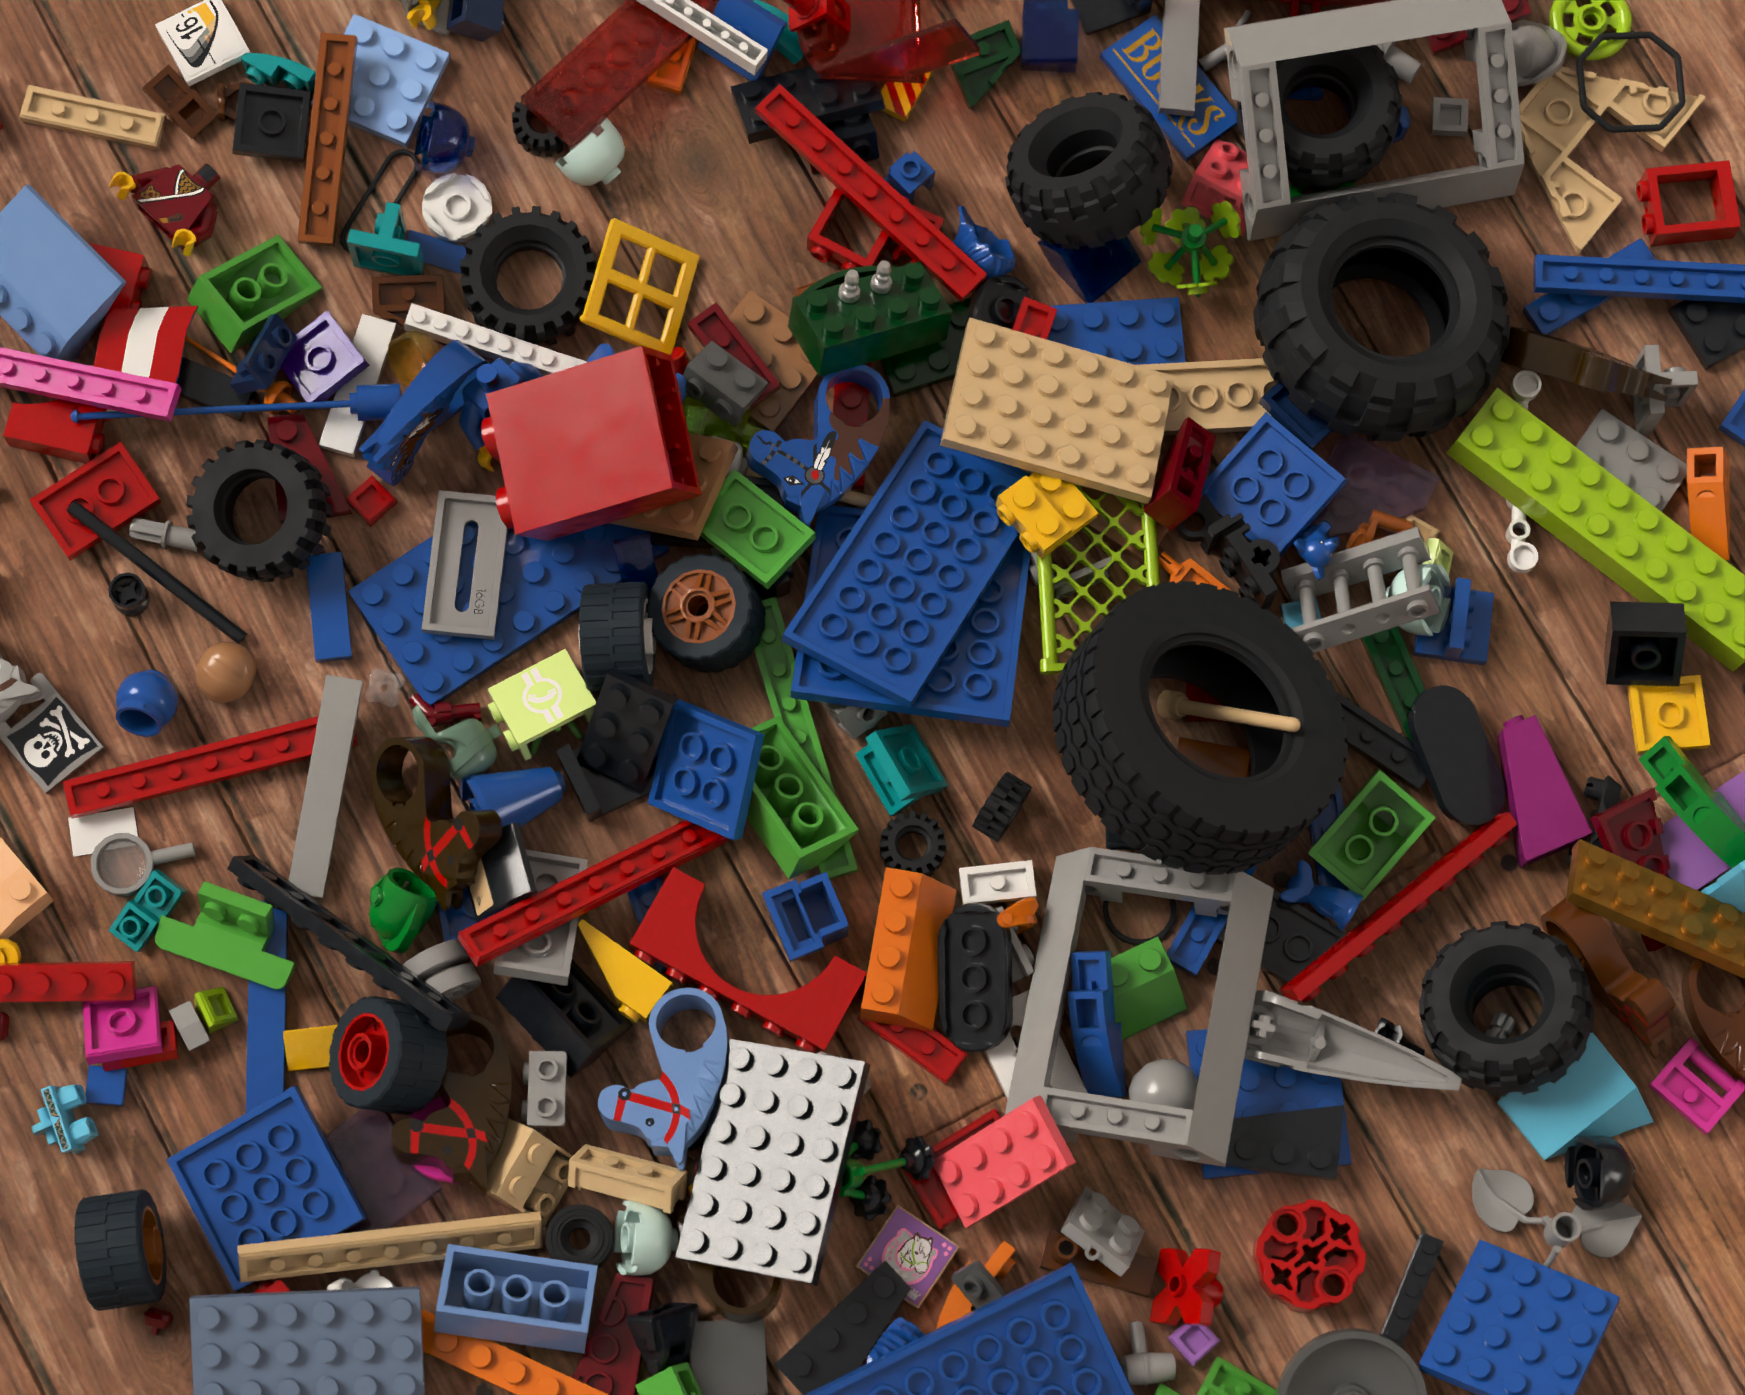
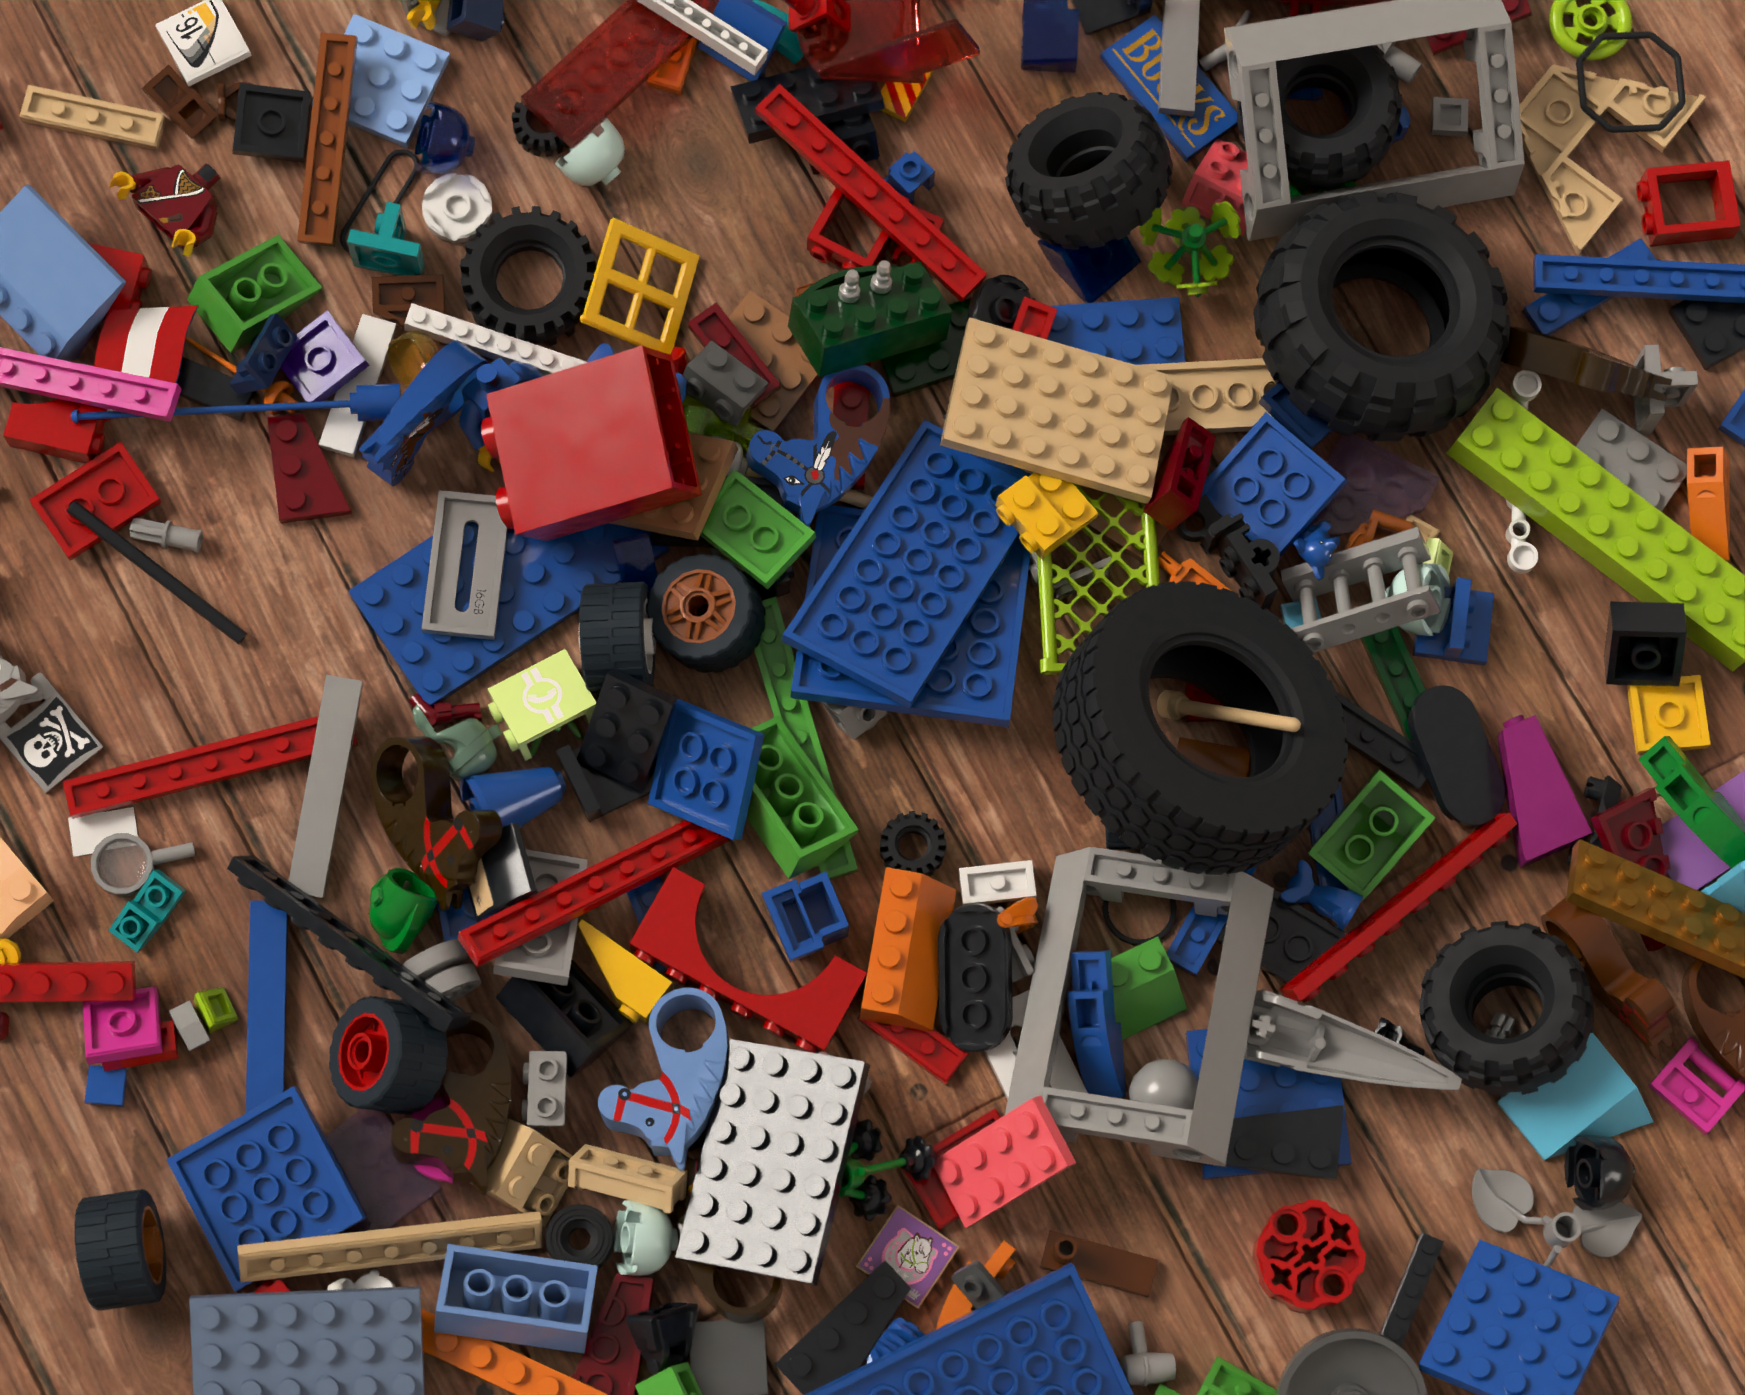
(59, 1120): medium azure hips -> none
(126, 588): black wheel -> none
(145, 703): blue piece -> none
(157, 1319): dark red rock -> none
(216, 498): black tyre -> none
(225, 672): medium nougat hair -> none
(228, 936): bright green plate -> none
(271, 69): teal slope -> none
(308, 1047): yellow slope -> none
(329, 607): blue tile -> none
(371, 501): red tile -> none
(377, 680): clear plate -> none
(438, 251): blue sticker -> none
(900, 767): teal bracket -> none
(983, 247): blue hair -> none
(997, 53): dark green wing -> none
(1002, 806): black tyre -> none
(1100, 1226): light grey plate -> none
(1190, 1287): red plant -> none
(1193, 1342): medium lavender tile -> none
(1537, 51): light grey hat -> none

